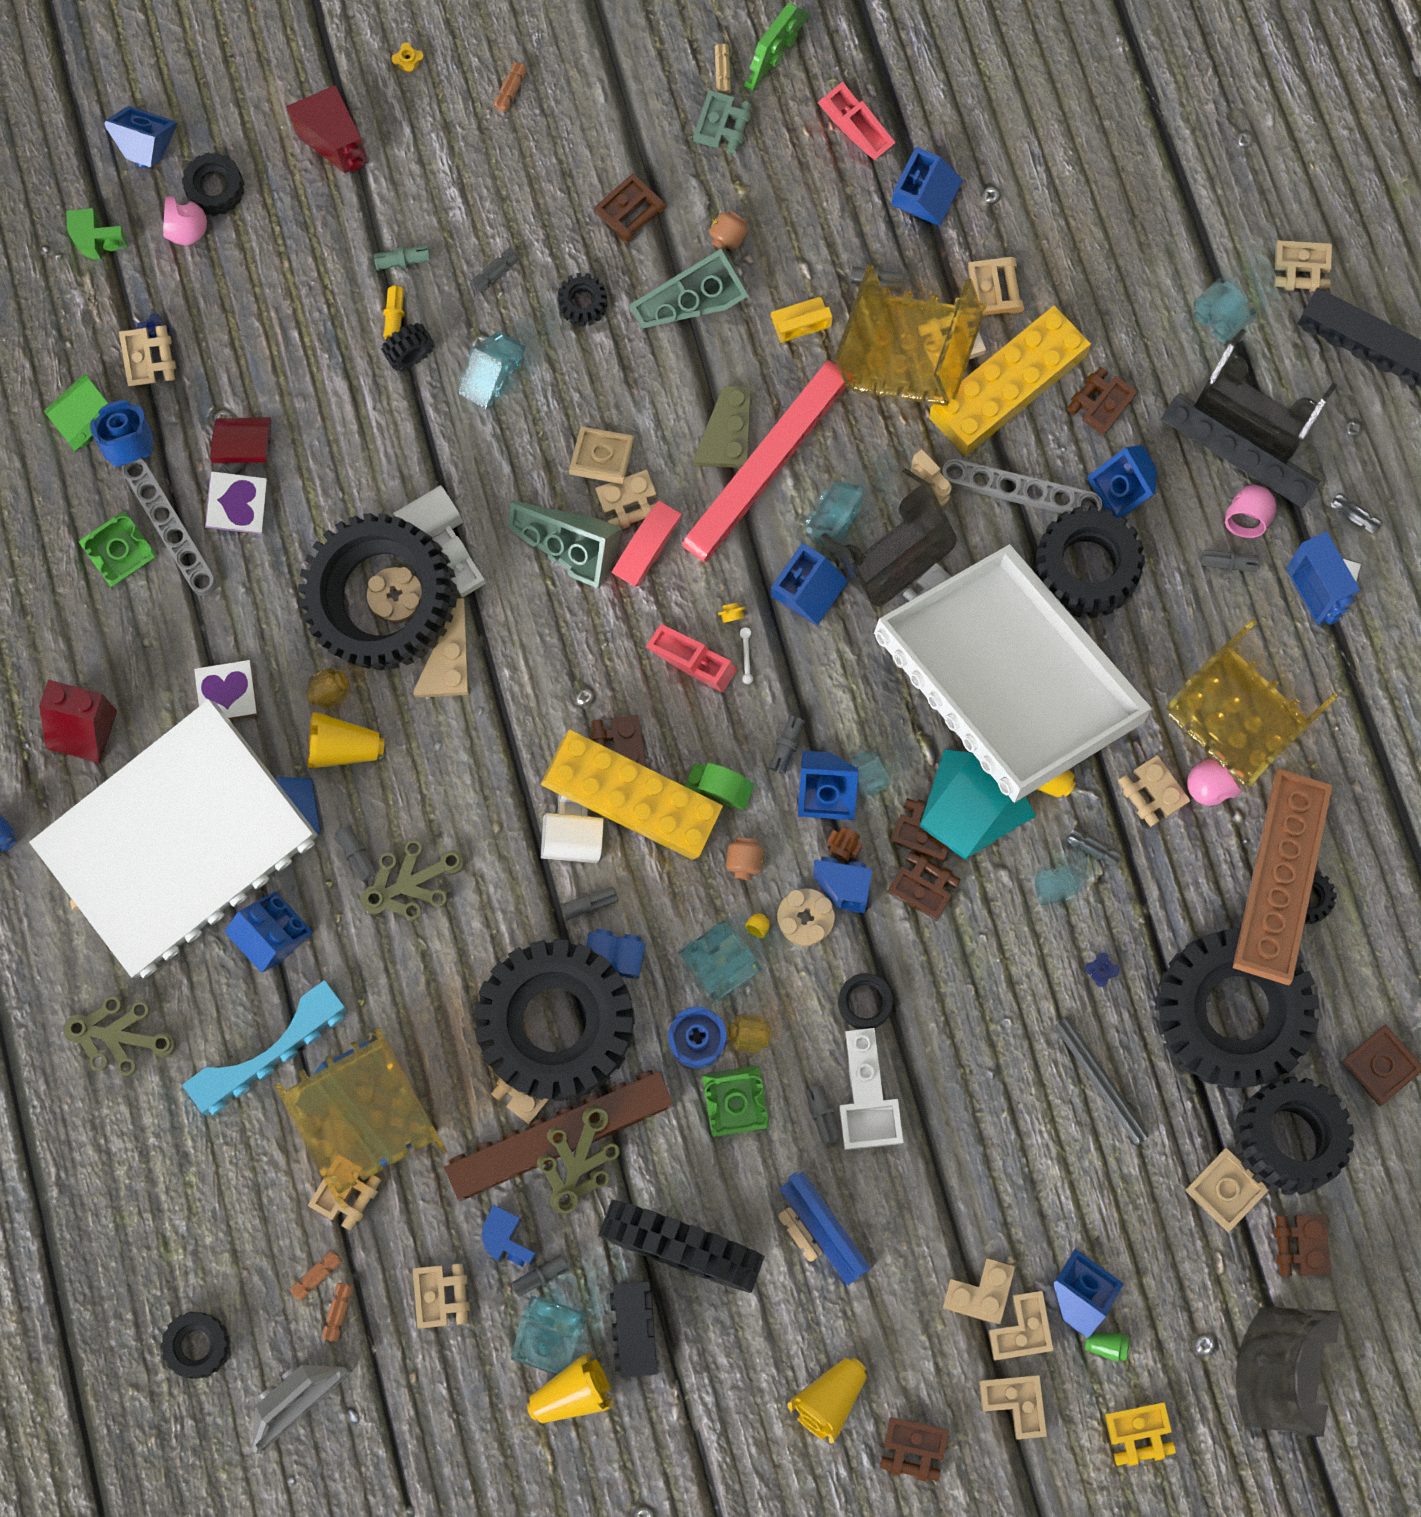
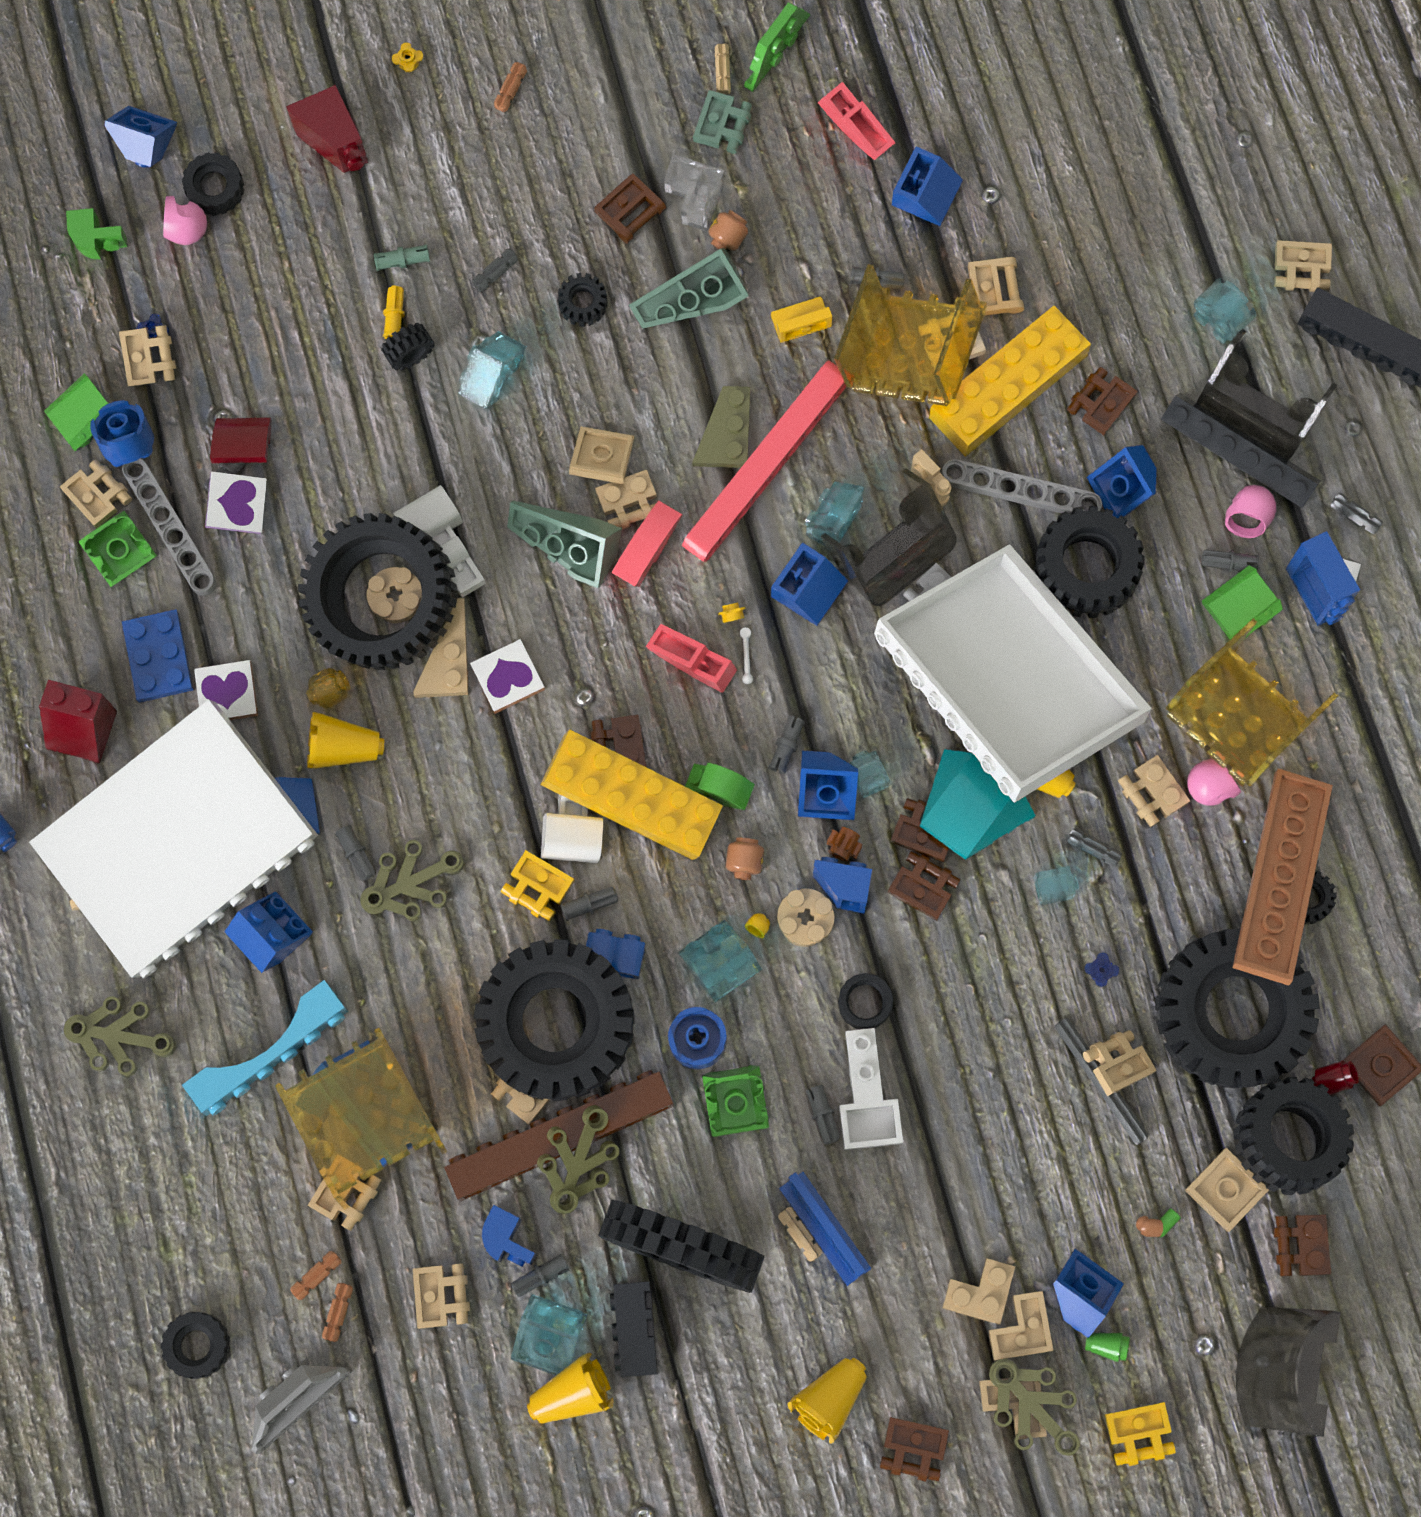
(89, 499): none -> tan plate
(157, 656): none -> blue plate
(507, 676): none -> tile
(542, 878): none -> yellow plate
(699, 186): none -> clear brick
(748, 1033): clear yellow head -> none
(1030, 1404): none -> olive plant
(1123, 1070): none -> tan plate
(1157, 1227): none -> arm
(1240, 601): none -> bright green slope
(1336, 1076): none -> dark red brick

